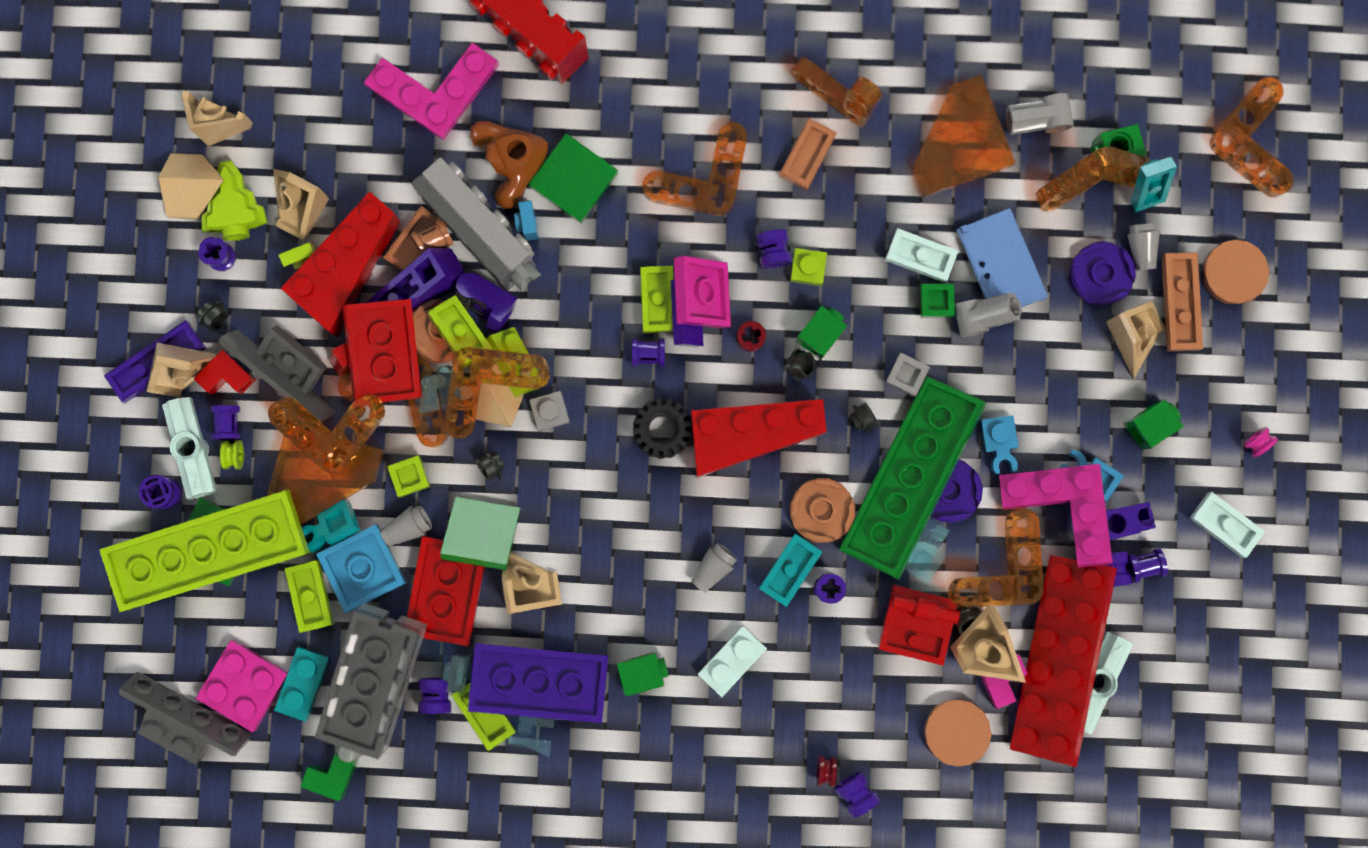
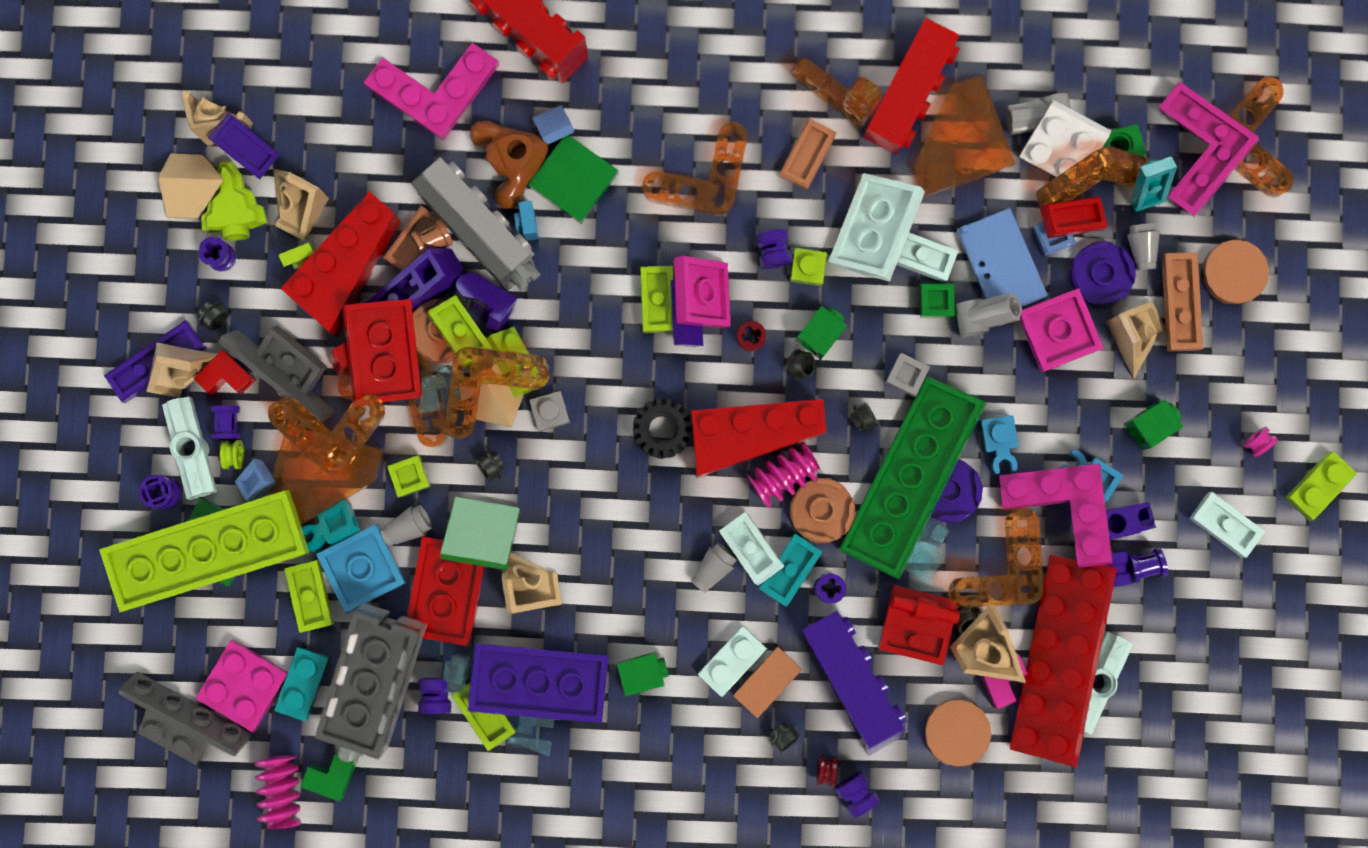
(243, 145): none -> dark purple tile
(255, 481): none -> medium blue tile
(278, 792): none -> dark pink piece
(553, 124): none -> medium blue tile
(648, 352): dark purple bush -> none
(751, 548): none -> light aqua plate
(767, 682): none -> nougat tile
(784, 736): none -> pearl dark grey plate
(785, 475): none -> dark pink piece
(854, 682): none -> dark purple wedge
(876, 226): none -> light aqua plate
(911, 86): none -> red brick
(1051, 245): none -> medium blue tile
(1060, 330): none -> dark pink plate
(1063, 139): none -> white plate
(1073, 217): none -> red tile
(1227, 147): none -> dark pink plate
(1321, 485): none -> lime plate

